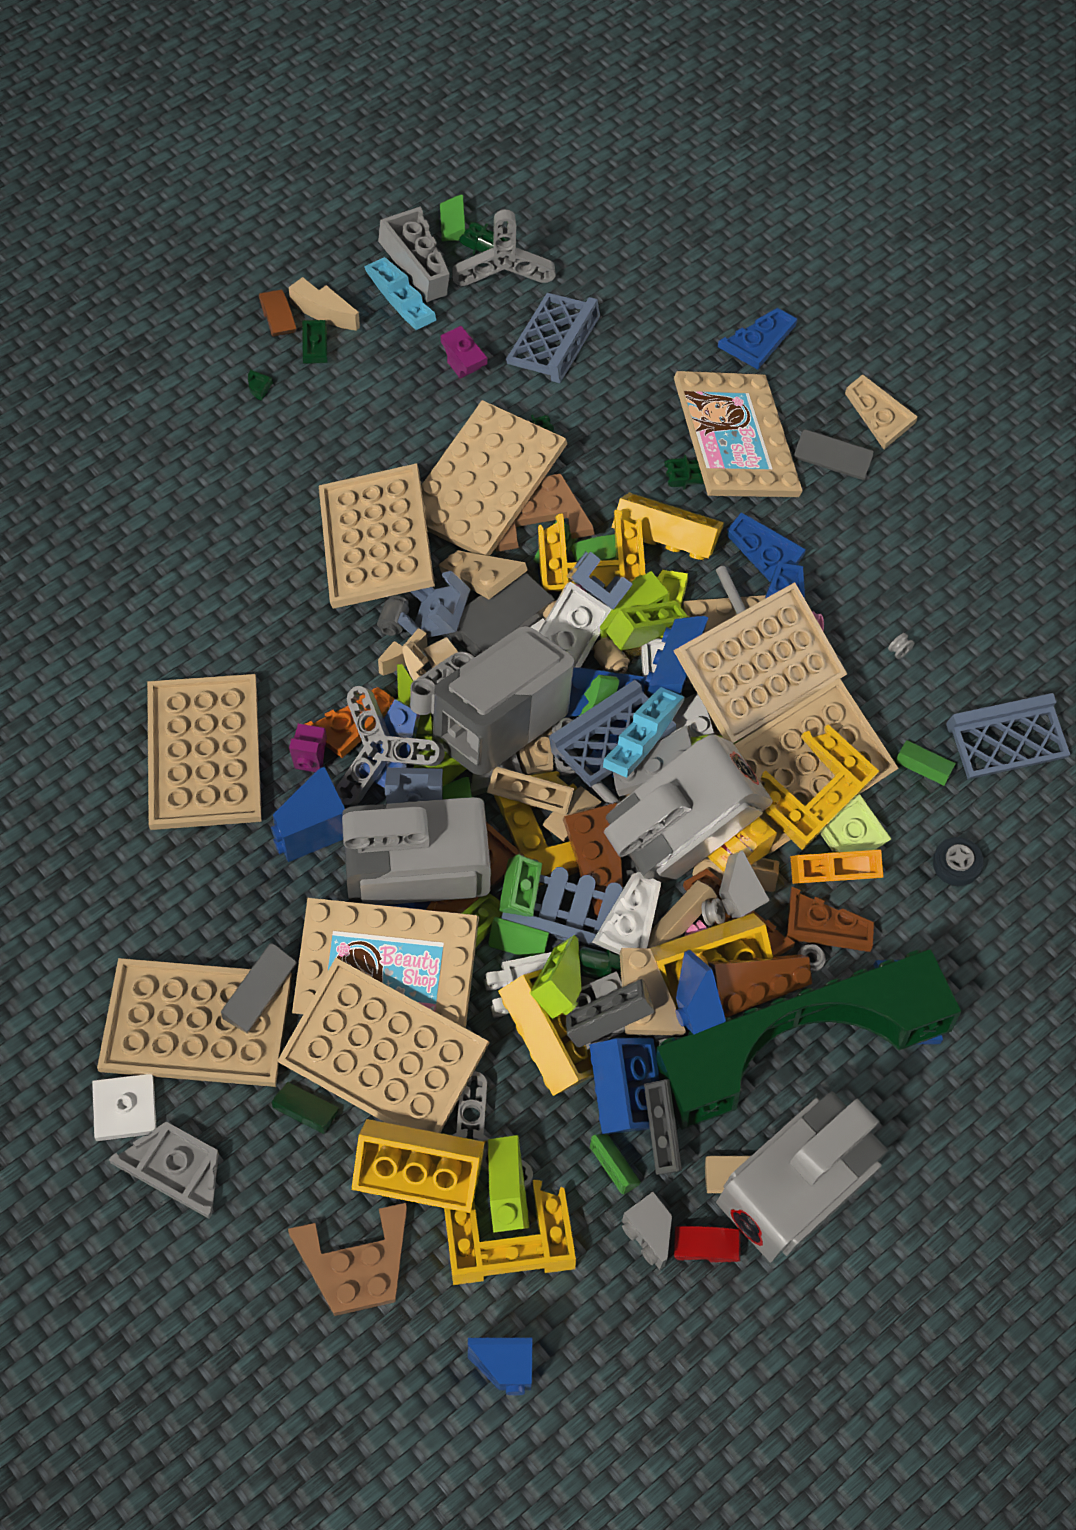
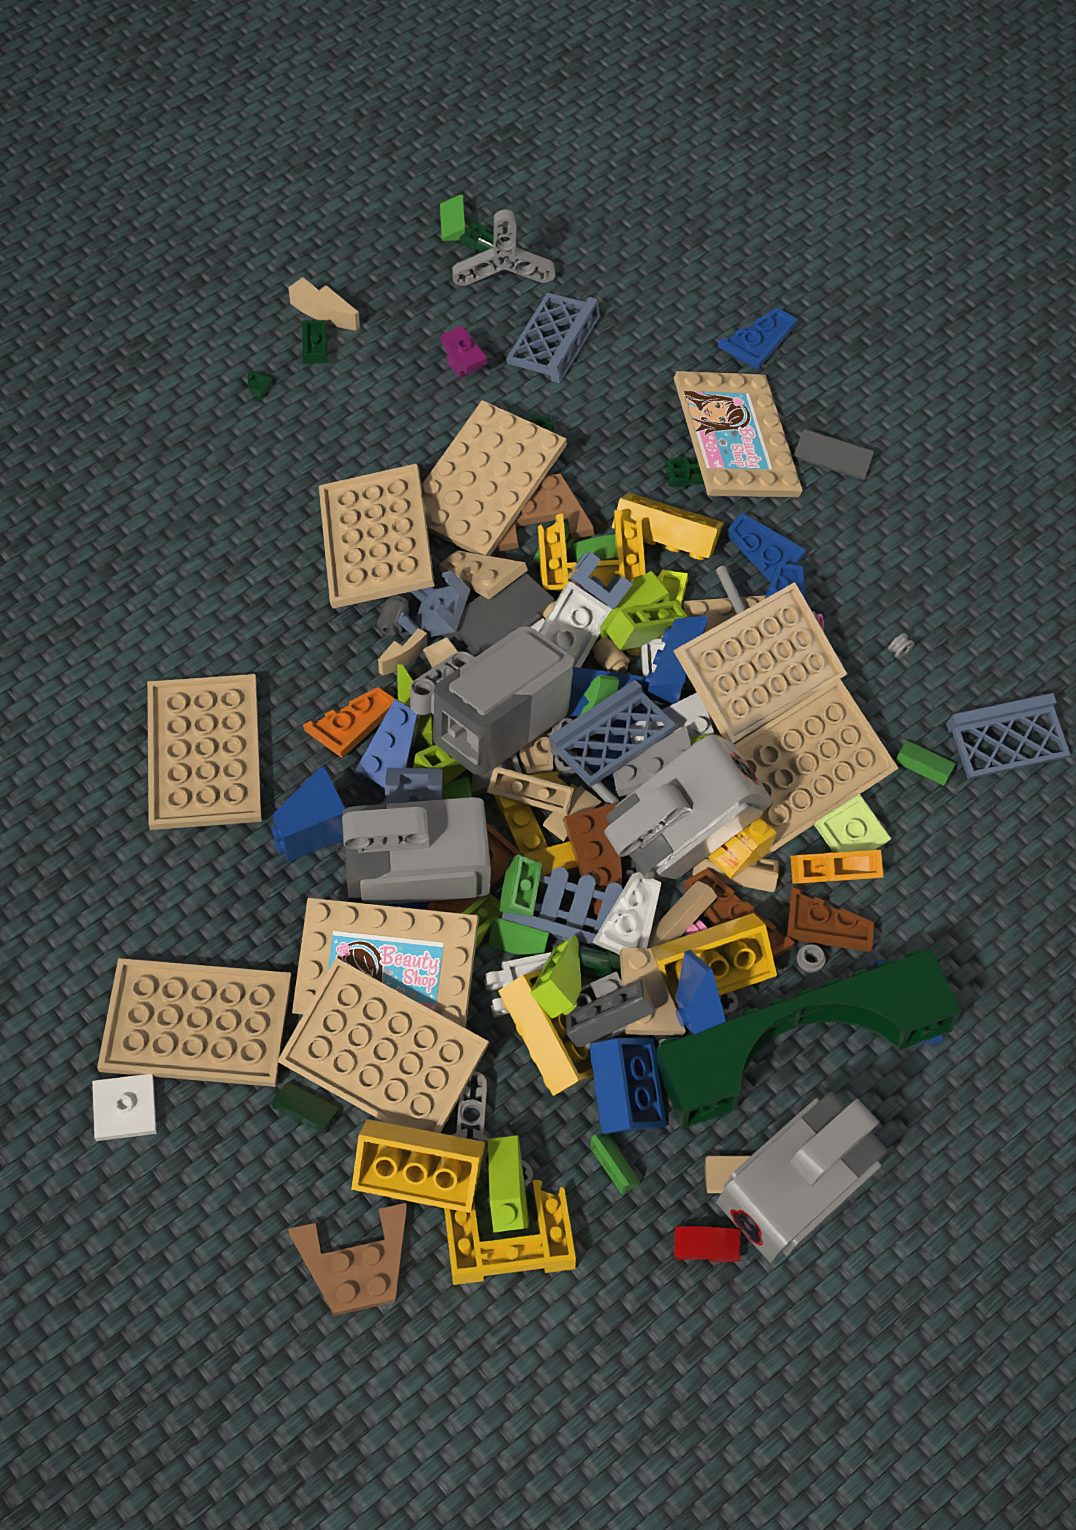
(174, 1165): light grey wing -> none
(258, 988): dark grey slope -> none
(277, 312): dark orange slope -> none
(308, 747): magenta brick -> none
(390, 745): light grey piece -> none
(400, 293): medium azure slope -> none
(414, 660): tan slope -> none
(415, 252): light grey wedge -> none
(504, 1362): blue slope -> none
(644, 732): medium azure slope -> none
(650, 1225): light grey slope -> none
(662, 1127): dark grey slope -> none
(713, 912): light grey bush -> none
(740, 887): light grey slope -> none
(758, 980): dark orange wing -> none
(851, 774): yellow wedge -> none
(879, 411): tan wing -> none
(963, 852): black wheel -> none

